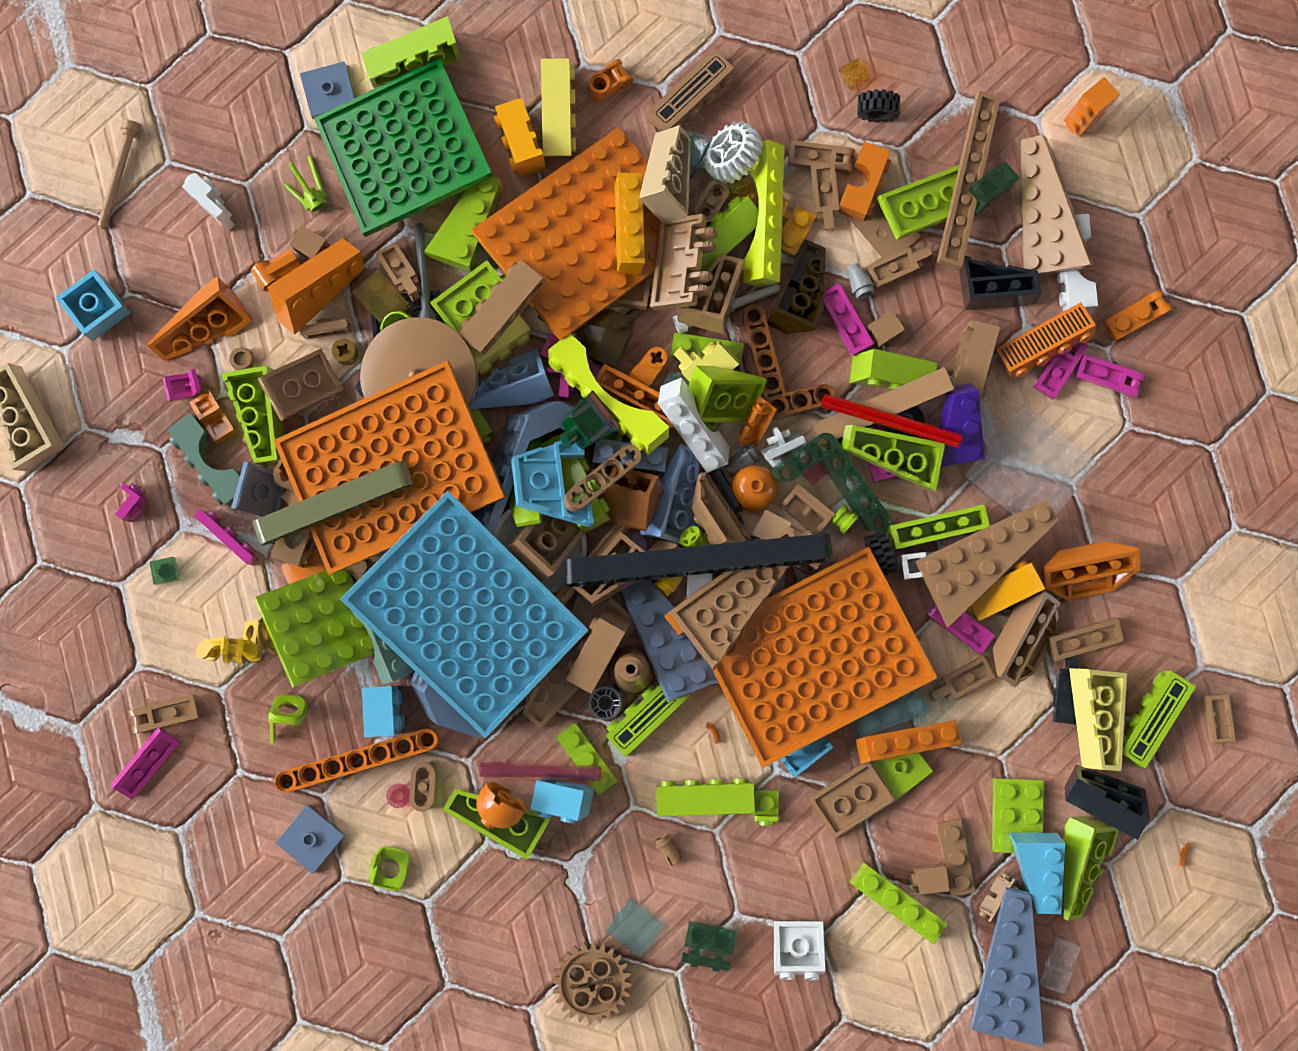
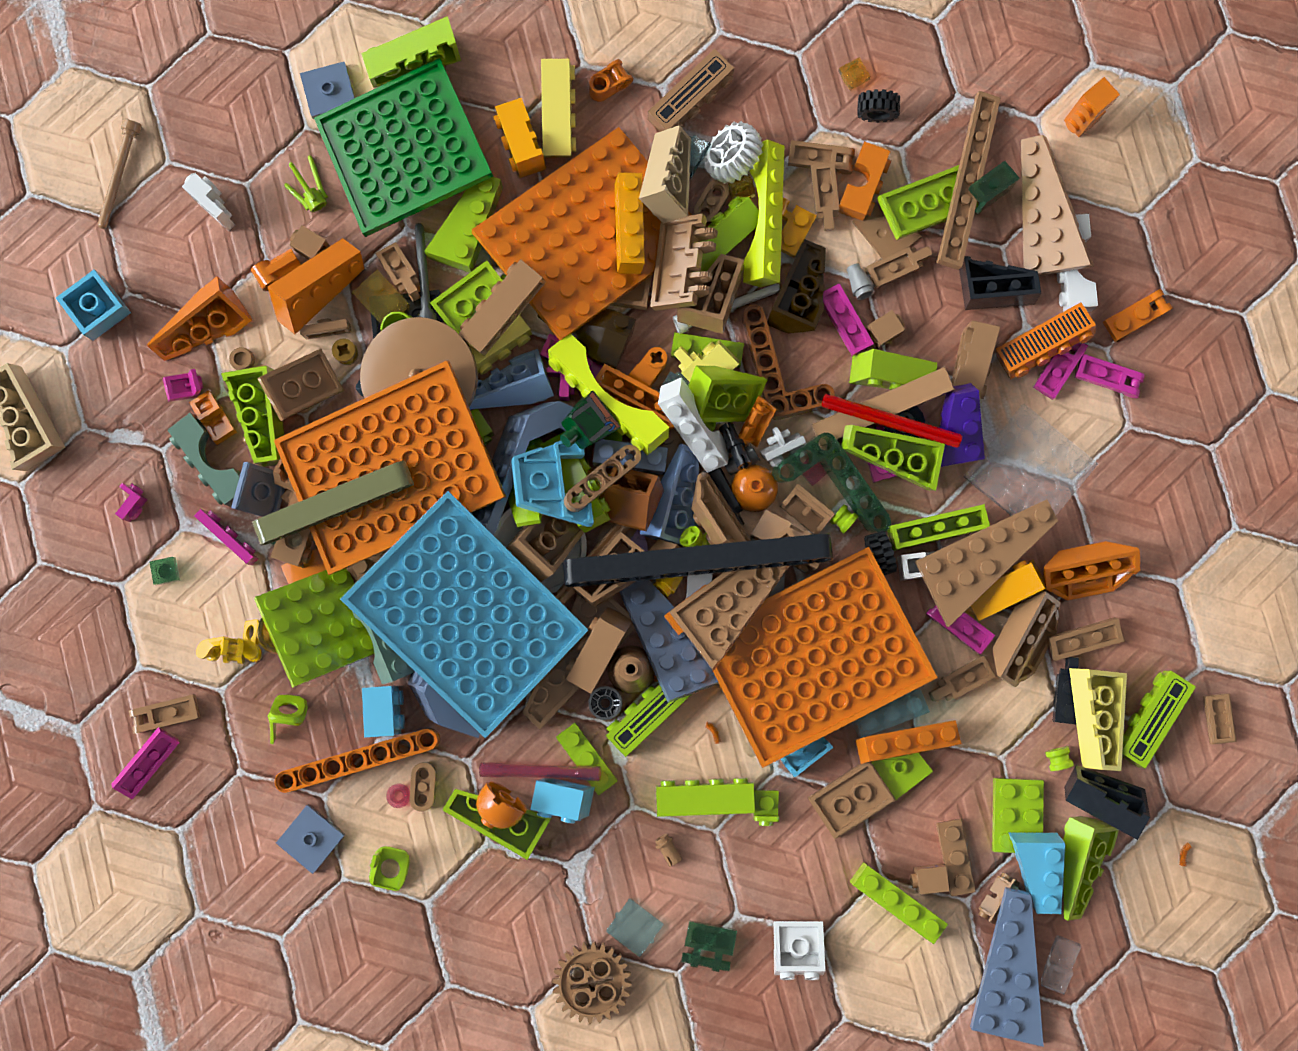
(735, 446): none -> black pin
(1059, 758): none -> lime wheel

